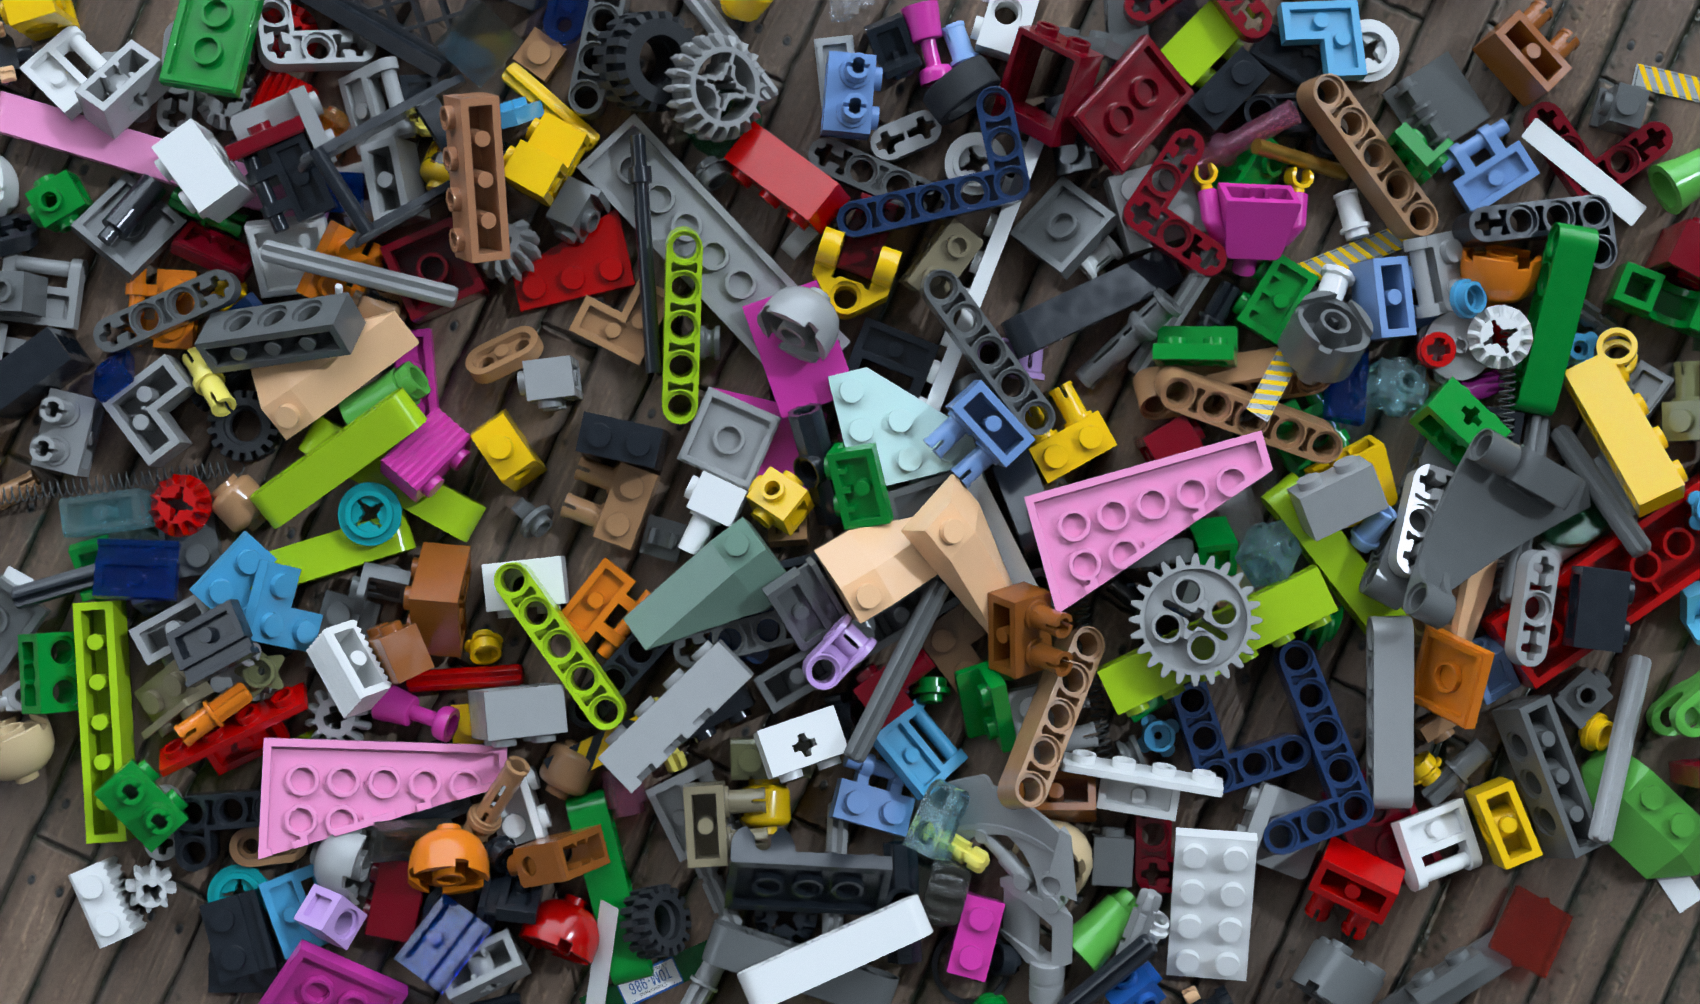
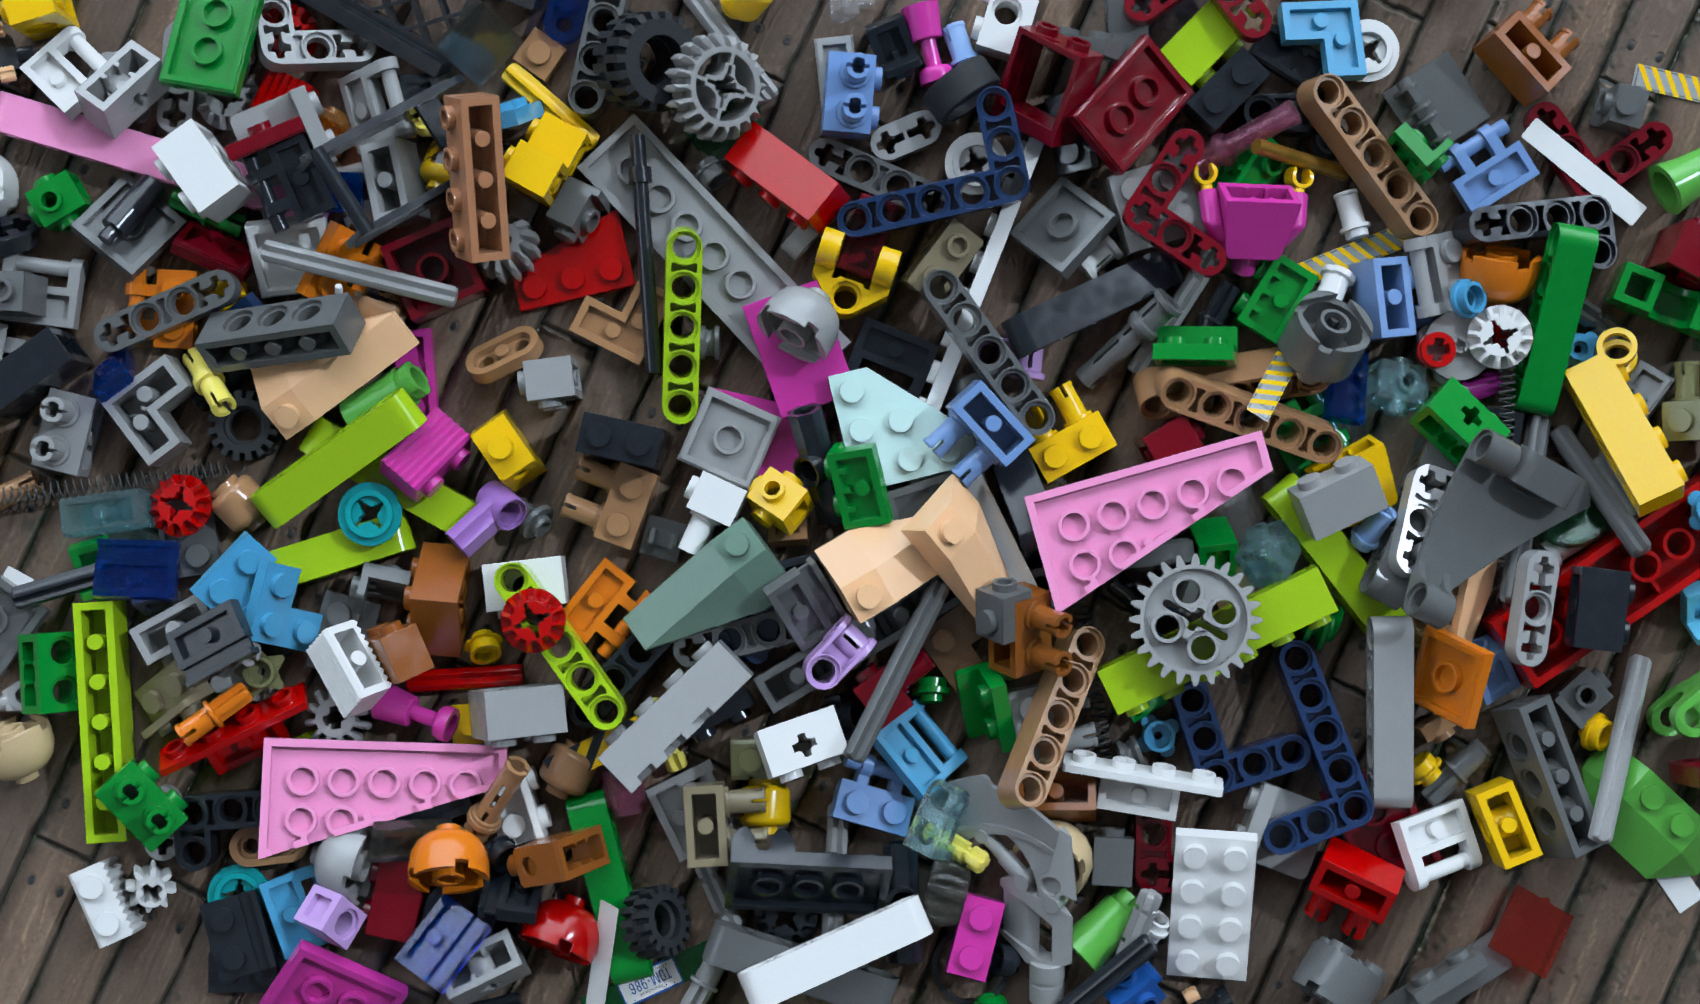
(494, 510): none -> medium lavender piece
(549, 630): none -> red gear
(997, 609): none -> dark grey bracket

